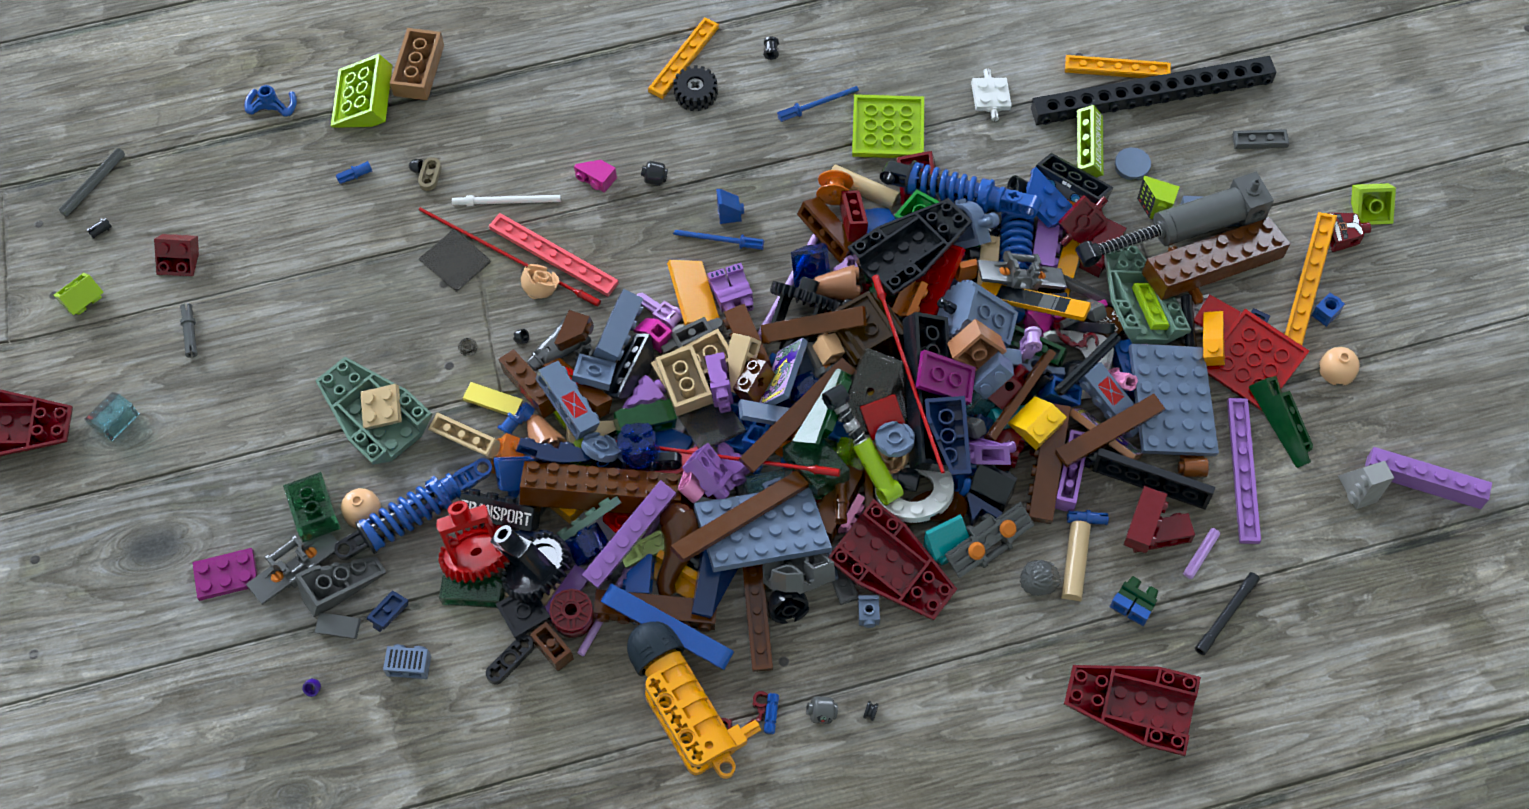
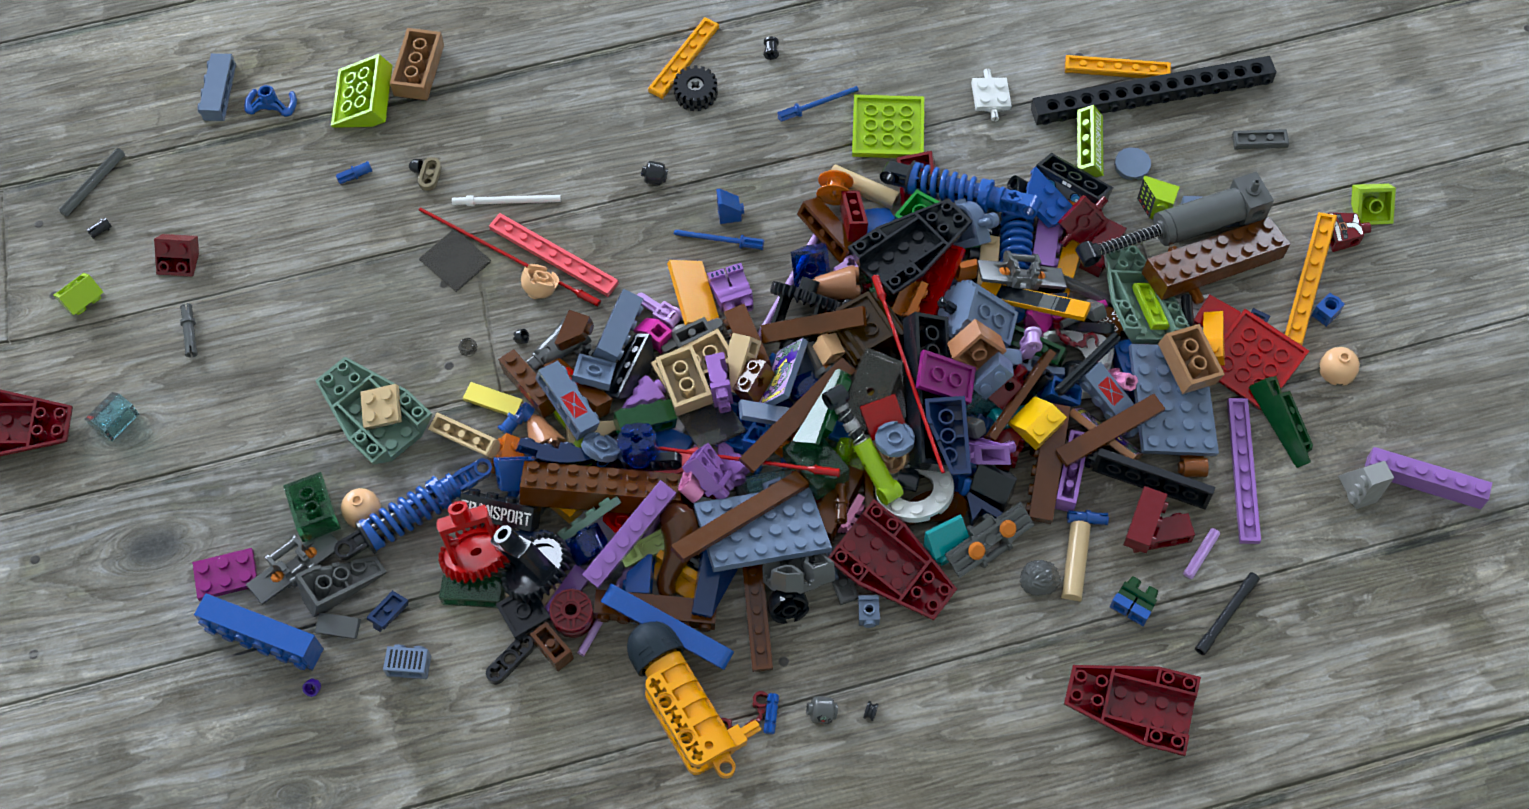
(217, 87): none -> sand blue brick
(258, 632): none -> blue brick
(596, 173): dark pink slope -> none
(1191, 358): none -> medium nougat brick

